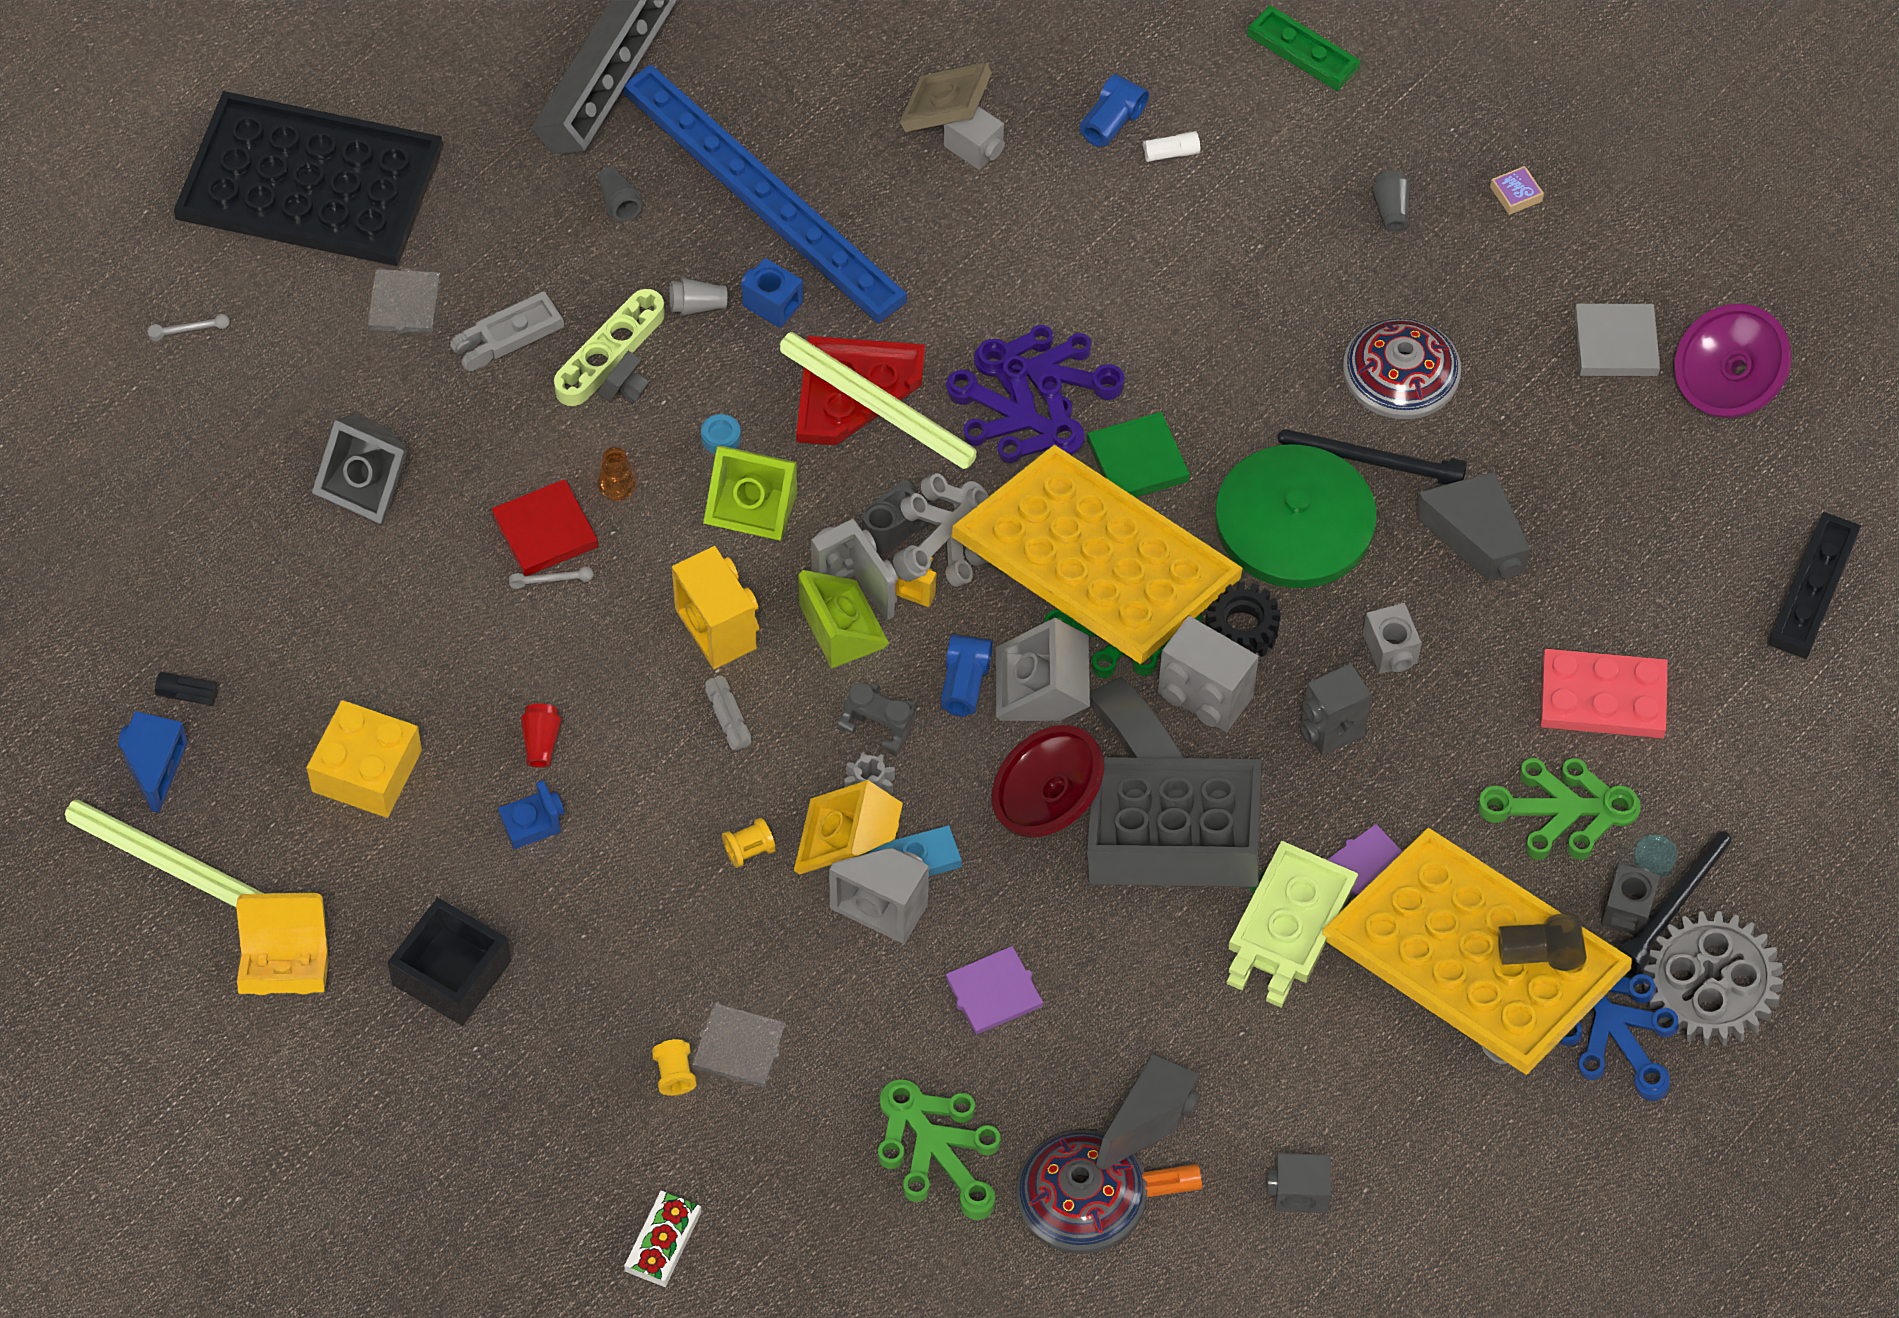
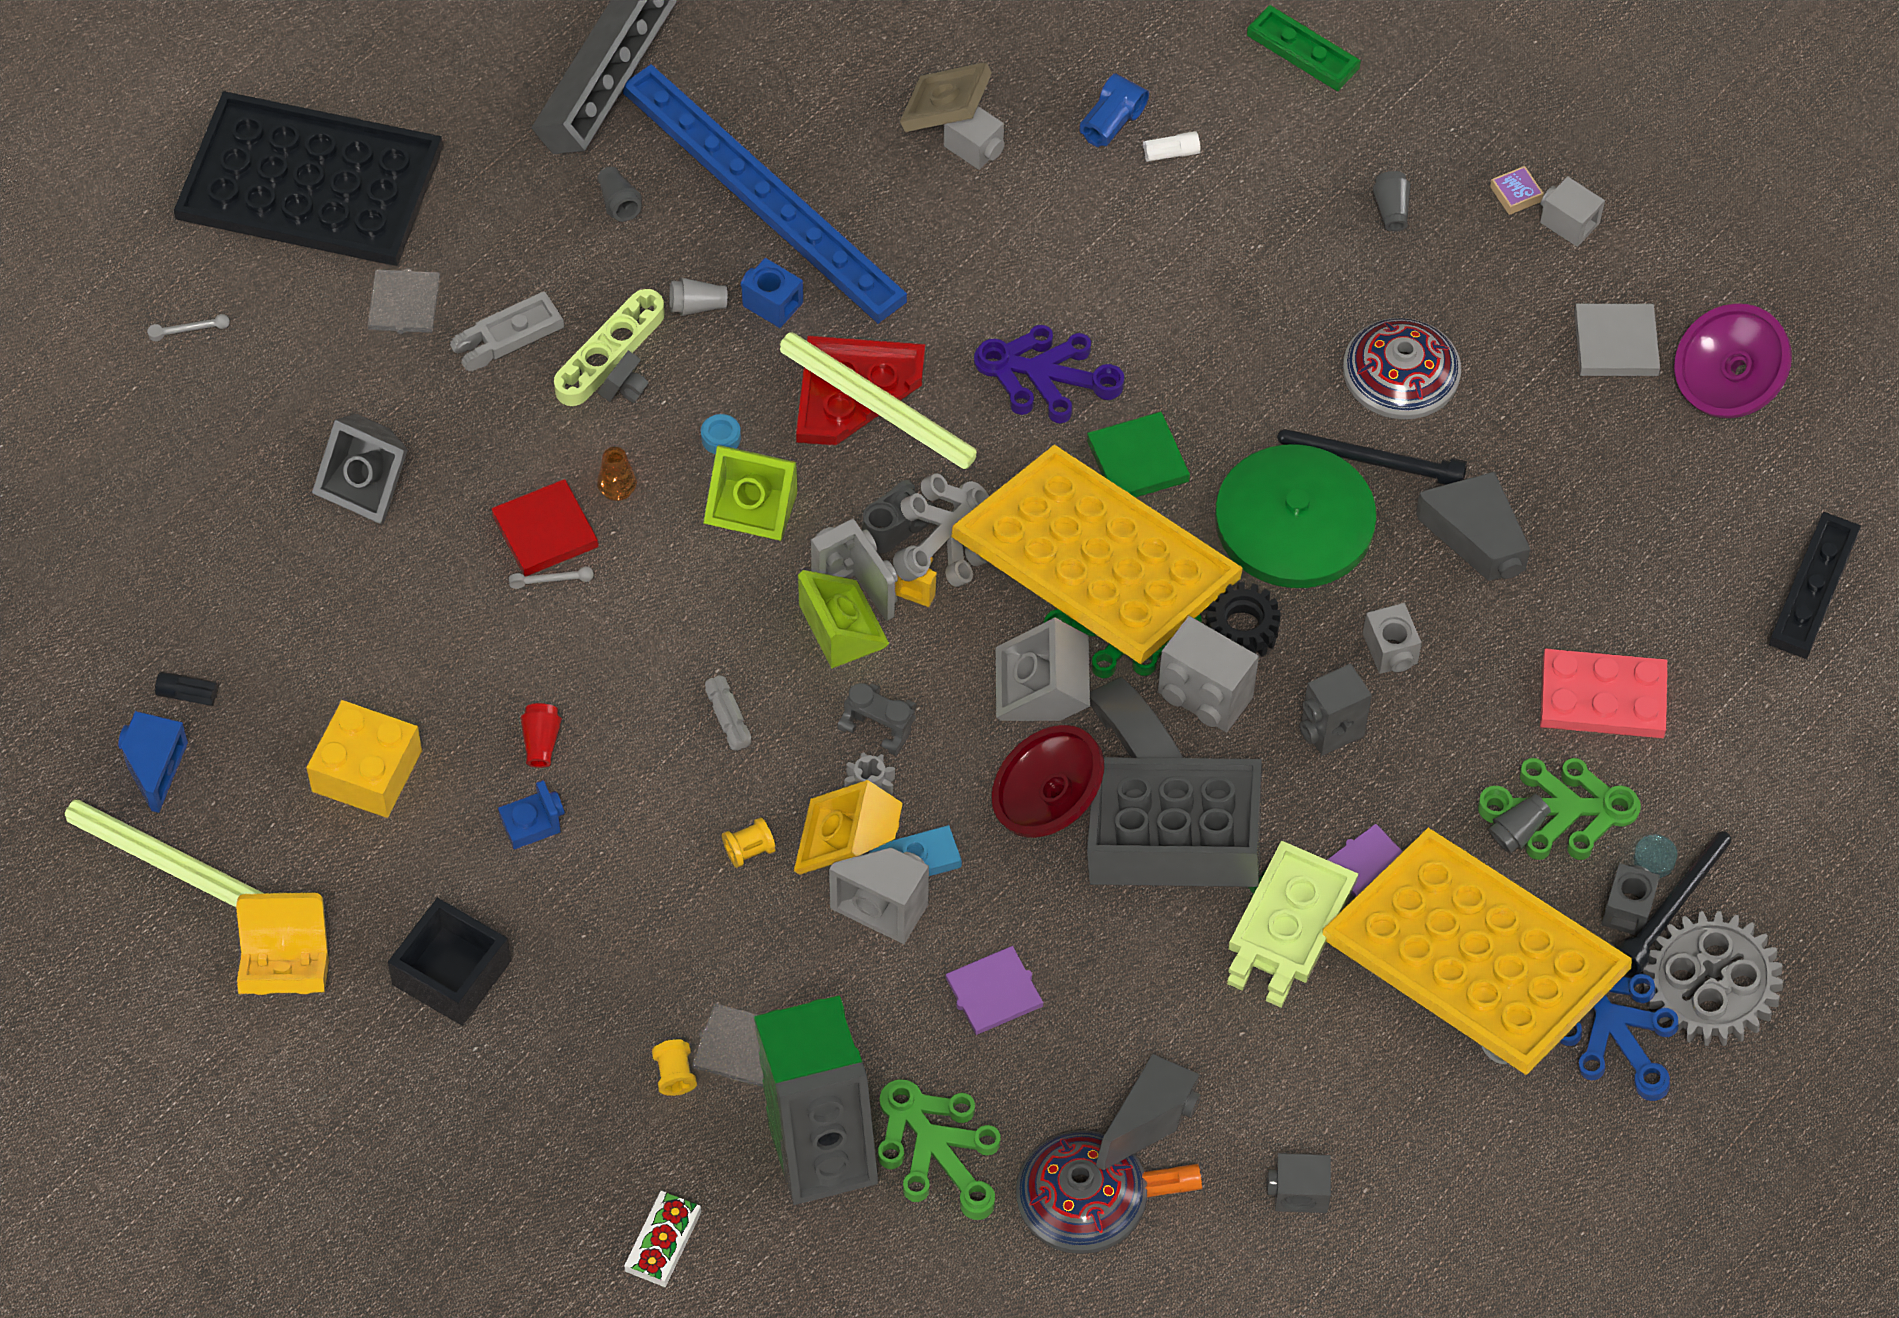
(715, 606): yellow brick -> none
(816, 1100): none -> piece
(966, 665): blue piece -> none
(1018, 415): dark purple plant -> none
(1519, 823): none -> dark grey cone
(1555, 941): clear smoke piece -> none
(1571, 211): none -> light grey brick

